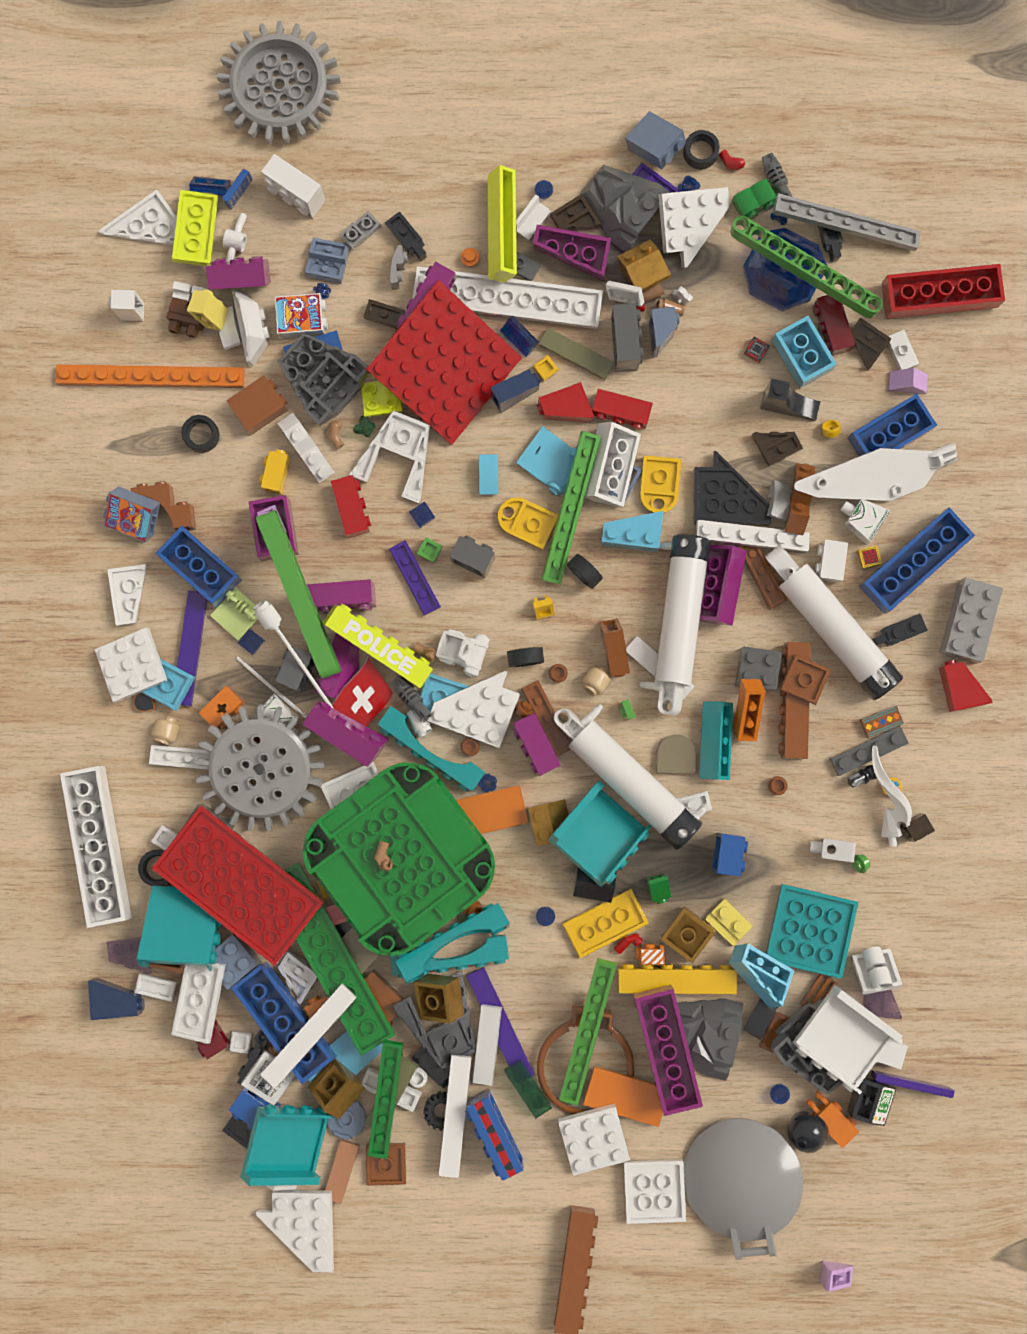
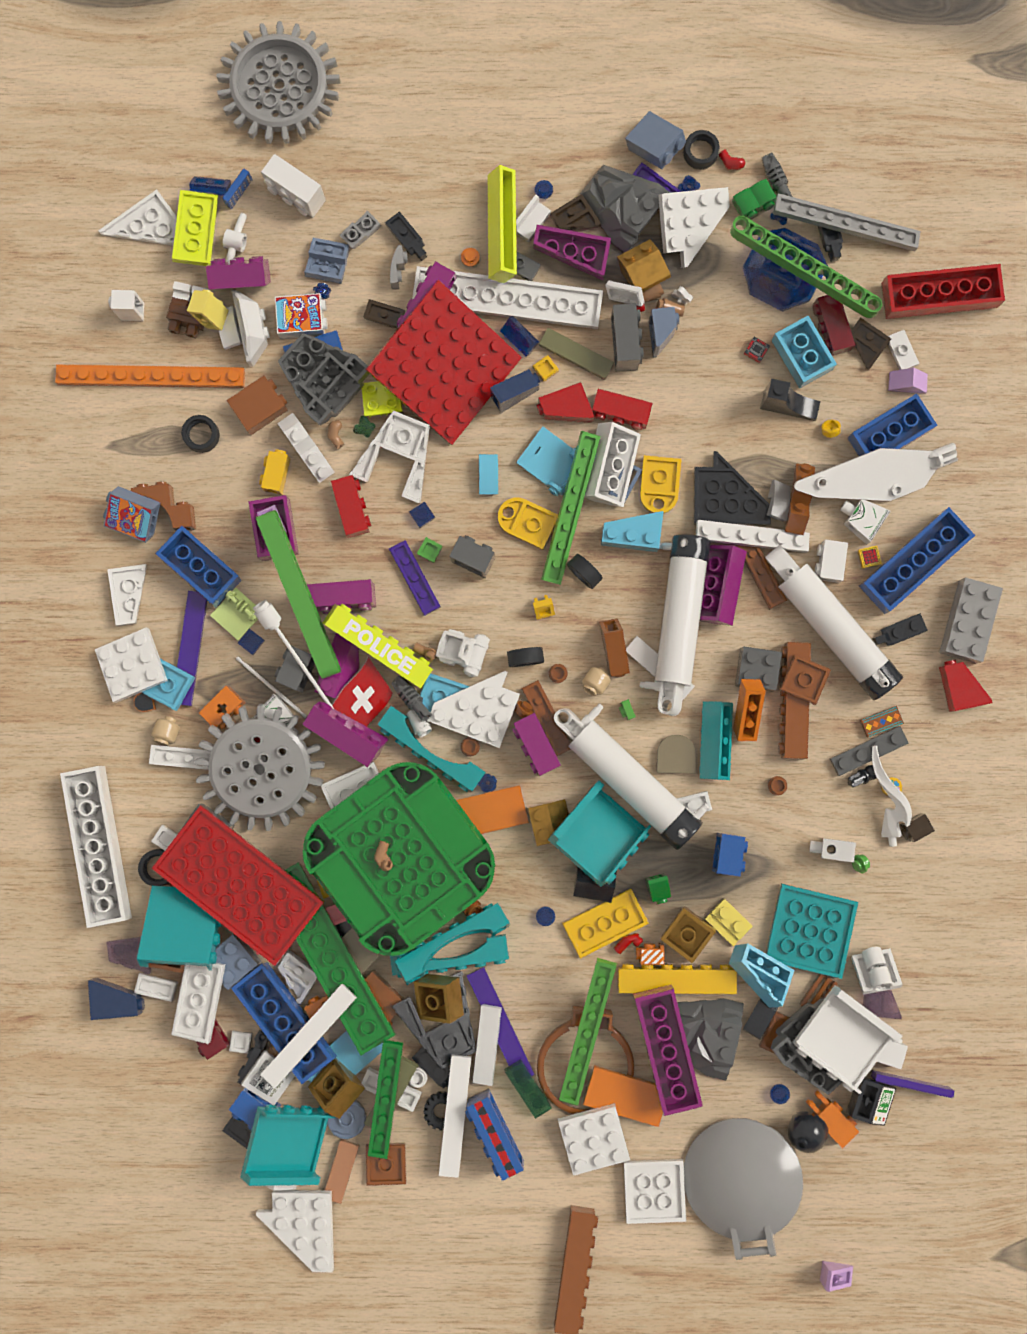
(776, 445): dark brown wing -> none

